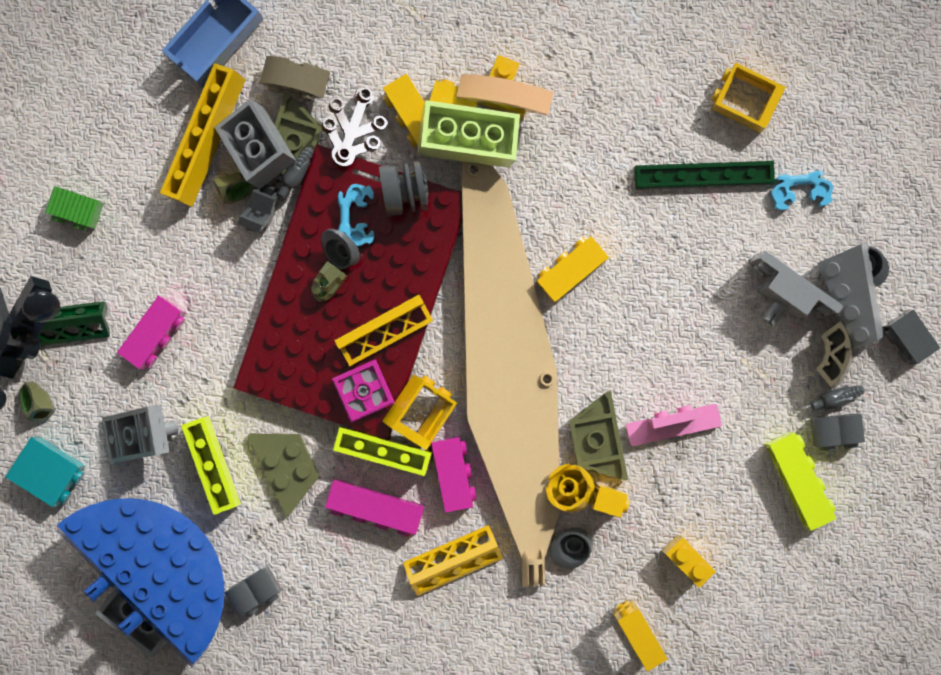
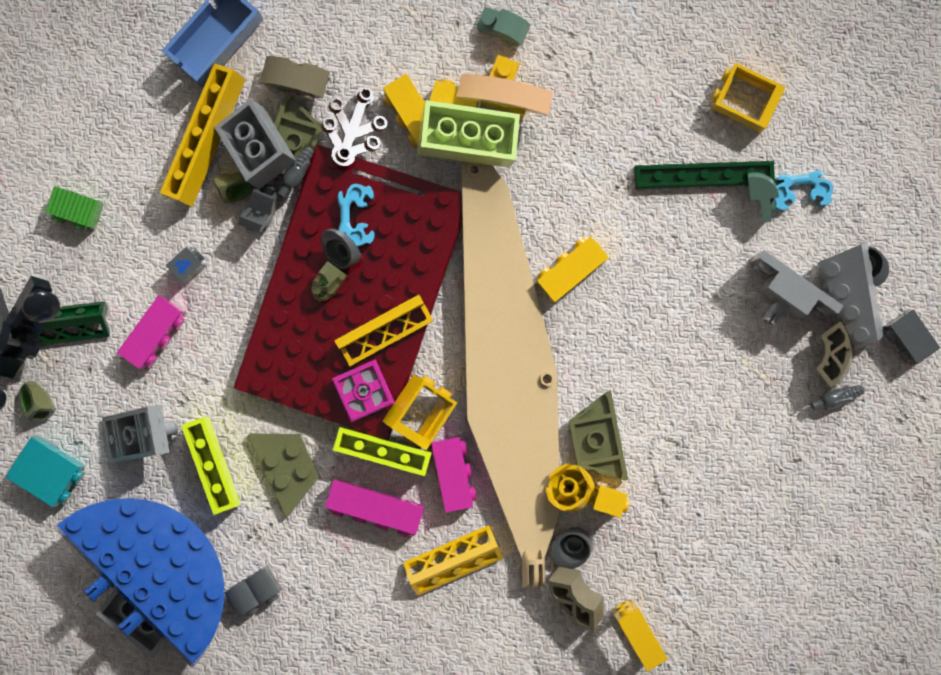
(186, 265): none -> dark grey brick
(403, 188): dark grey wheel -> none
(503, 24): none -> sand green brick
(576, 598): none -> dark tan brick
(672, 425): bright pink bracket -> none
(688, 560): yellow brick -> none
(763, 188): none -> sand green brick
(800, 480): neon yellow brick -> none
(837, 430): dark grey brick -> none

